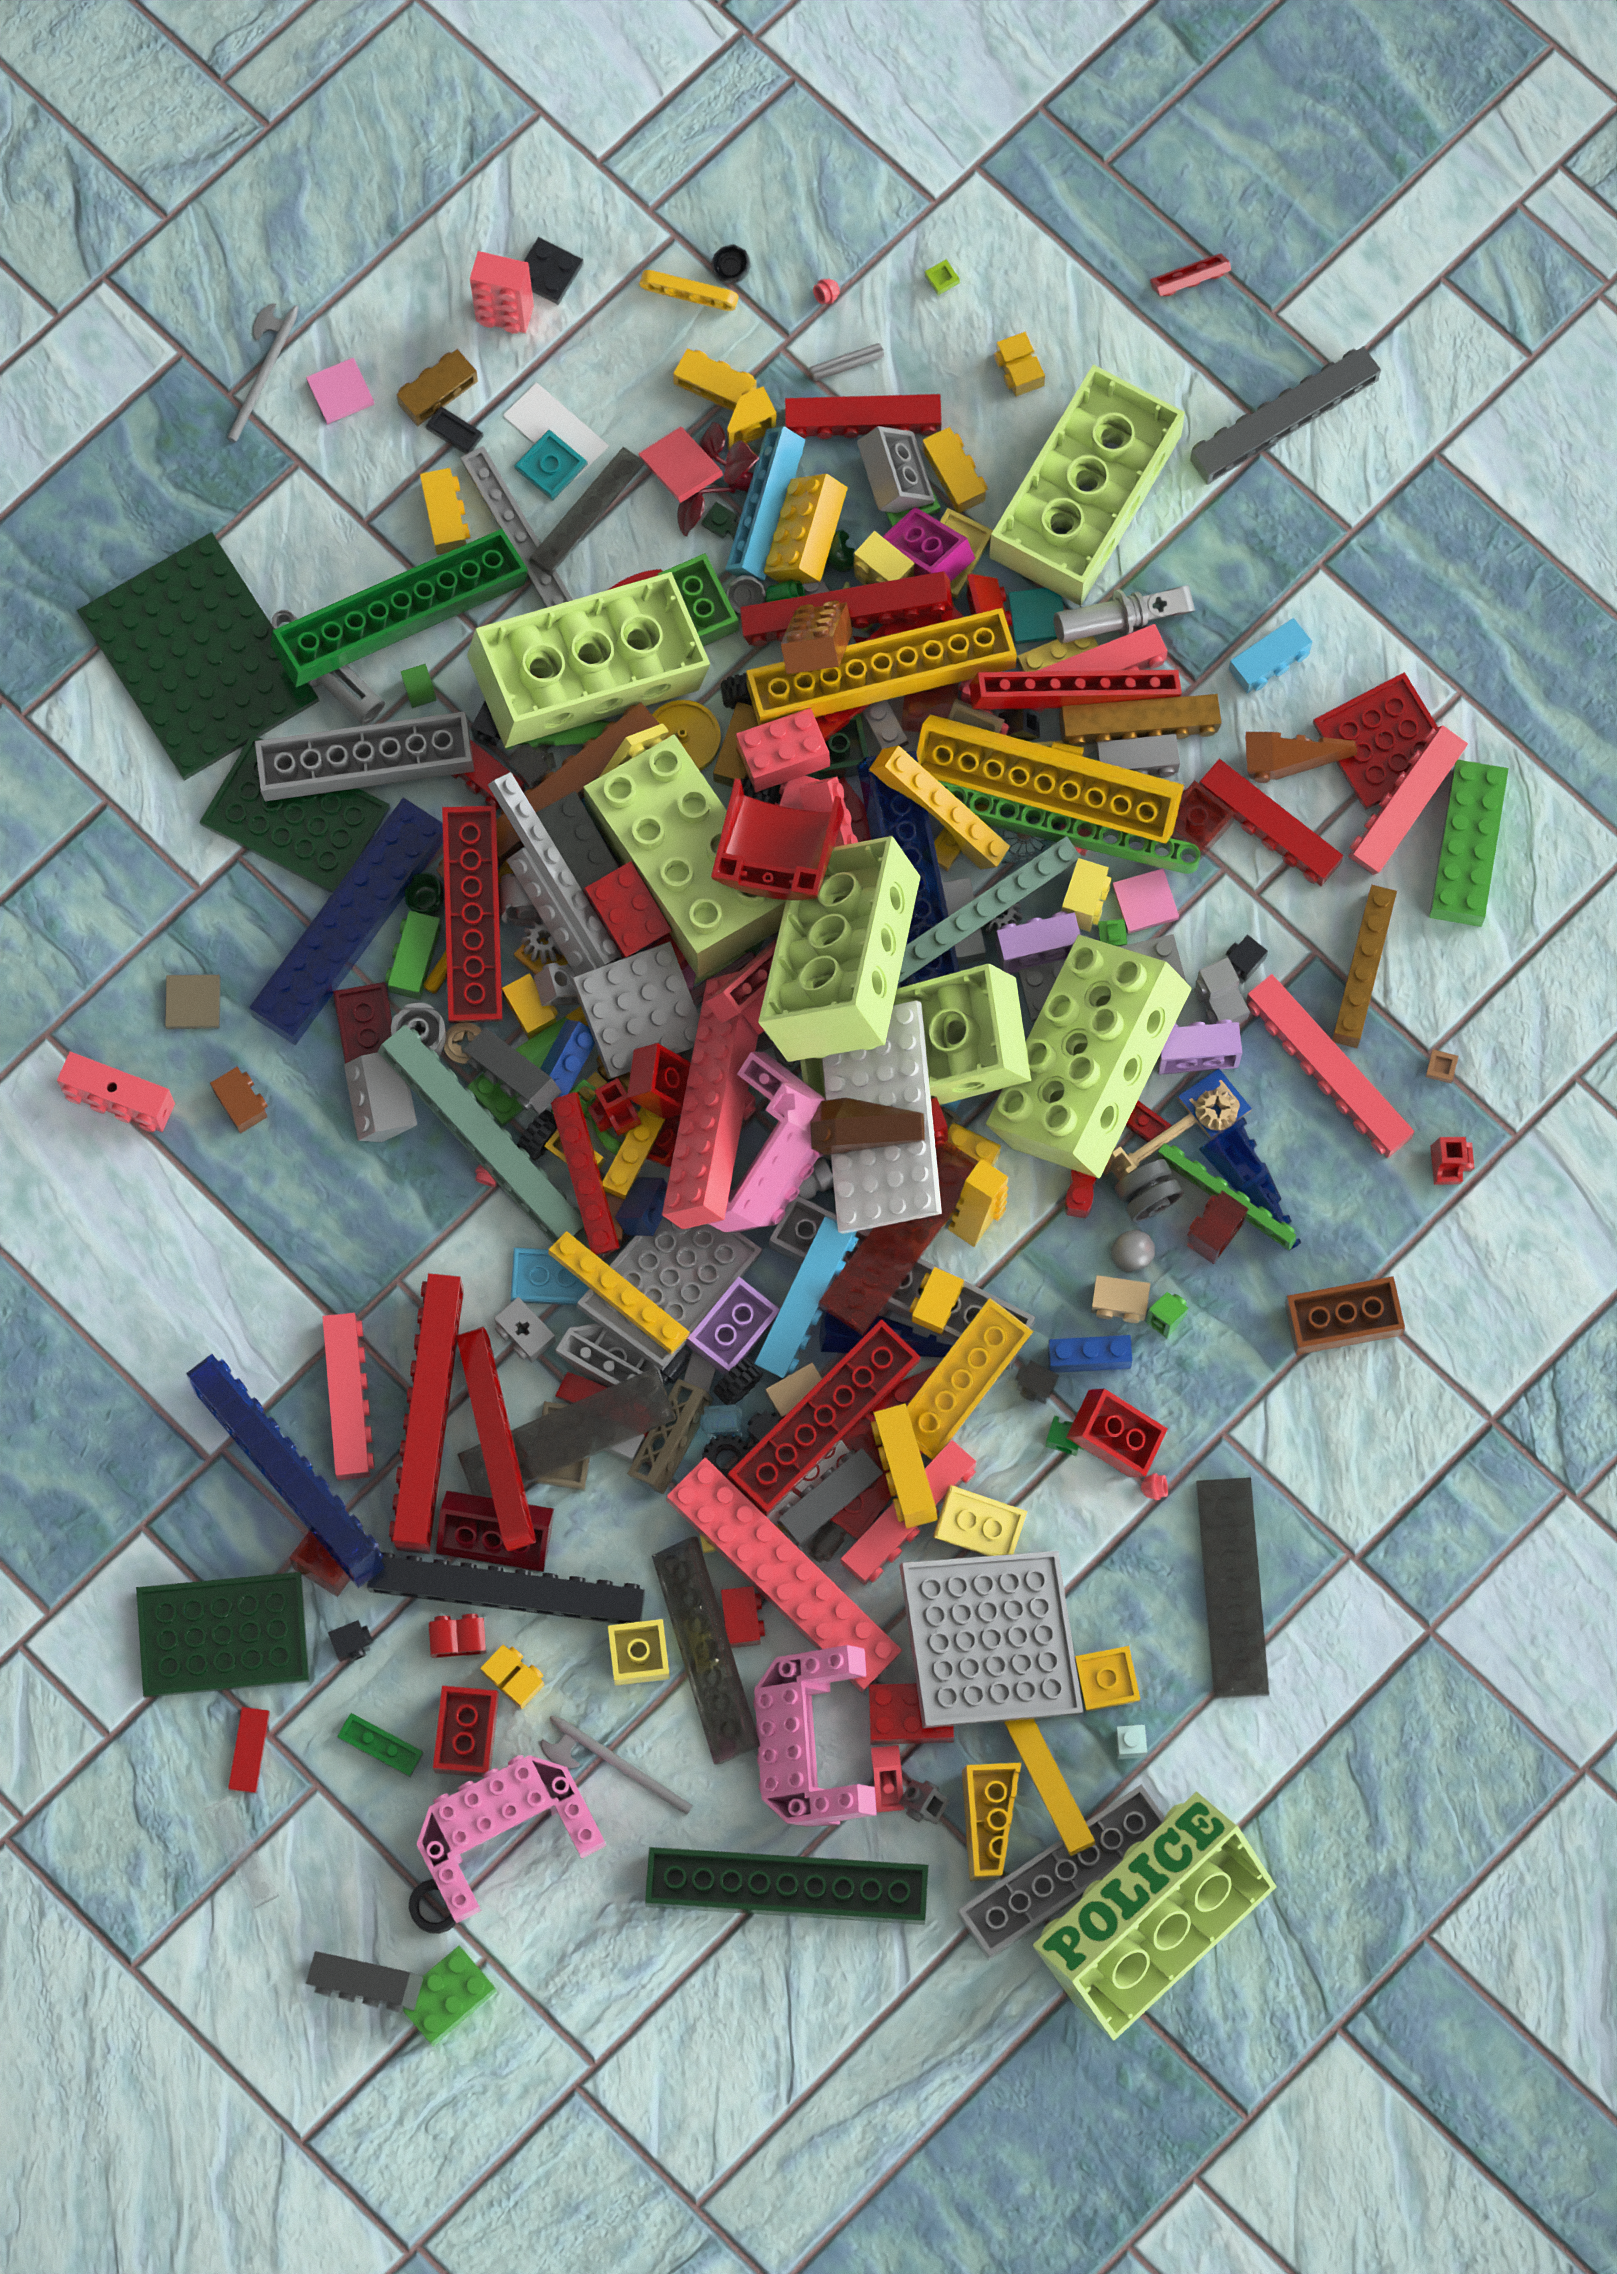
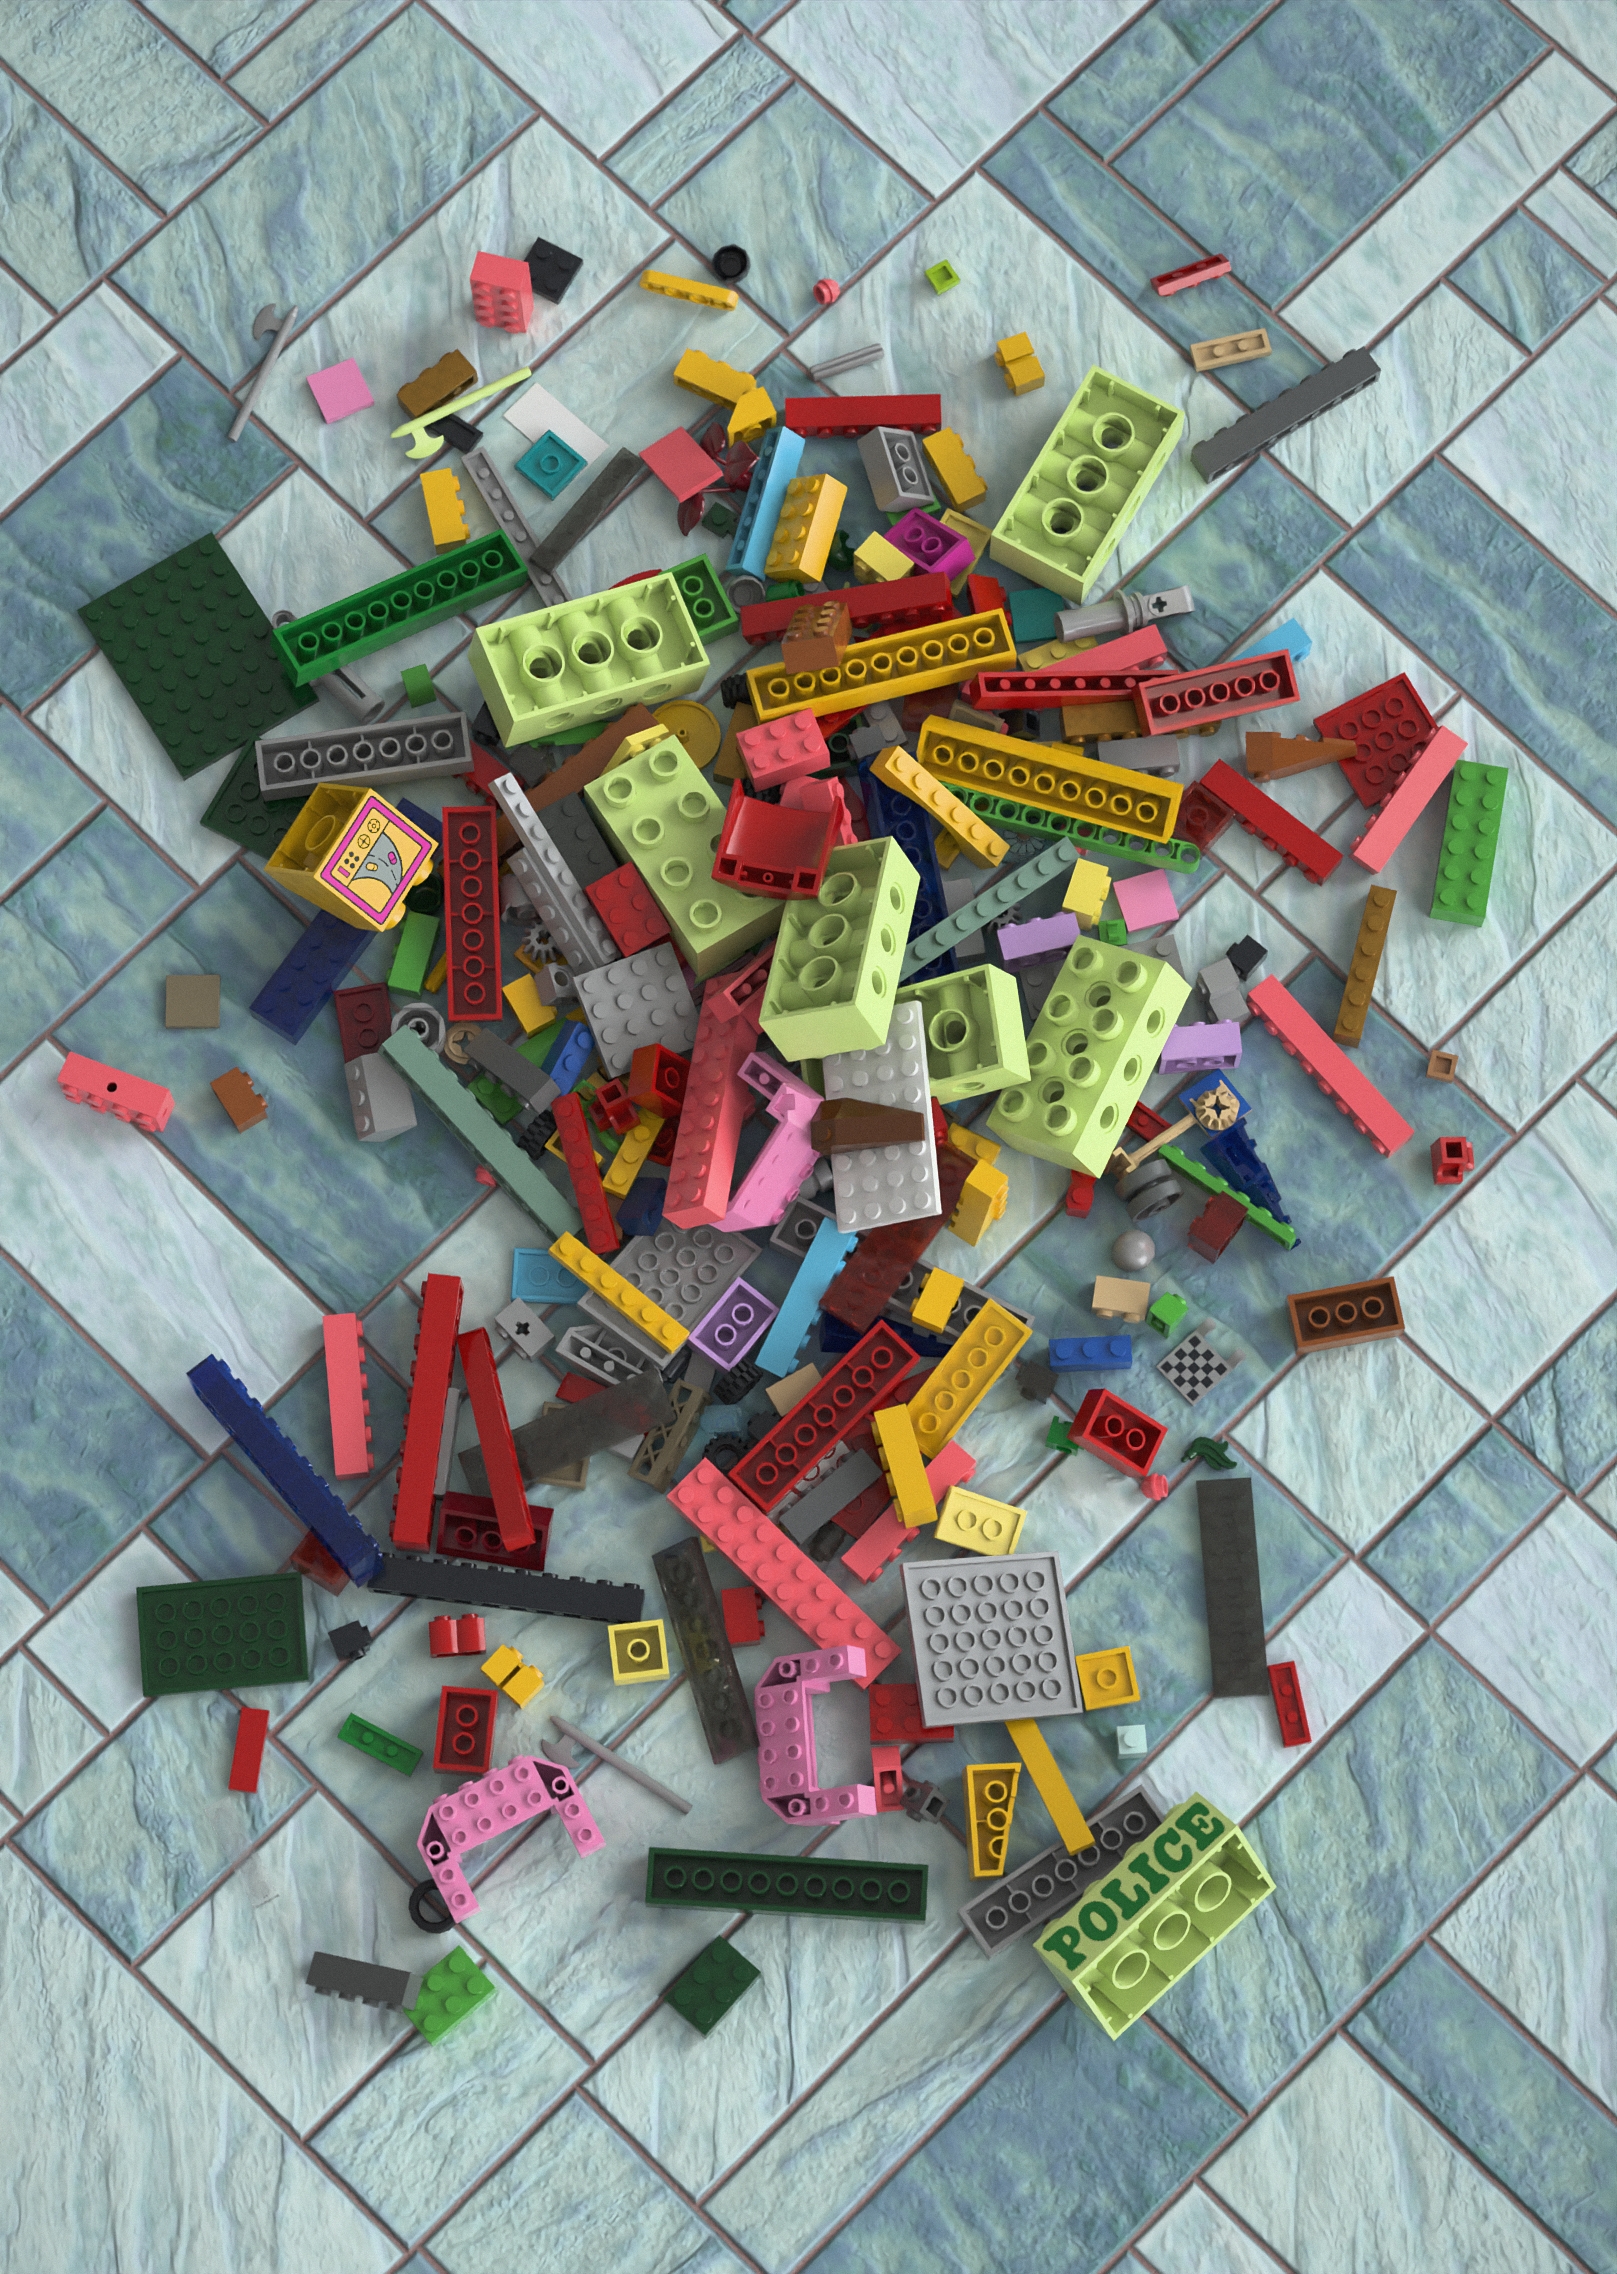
(353, 856): none -> yellow slope
(427, 446): none -> yellowish green piece
(448, 1442): none -> light grey tile
(712, 1987): none -> dark green brick
(865, 743): none -> dark grey brick
(1195, 1366): none -> light grey flag
(1211, 1451): none -> dark green piece
(1215, 693): none -> brick
(1230, 349): none -> tan plate
(1289, 1704): none -> red tile

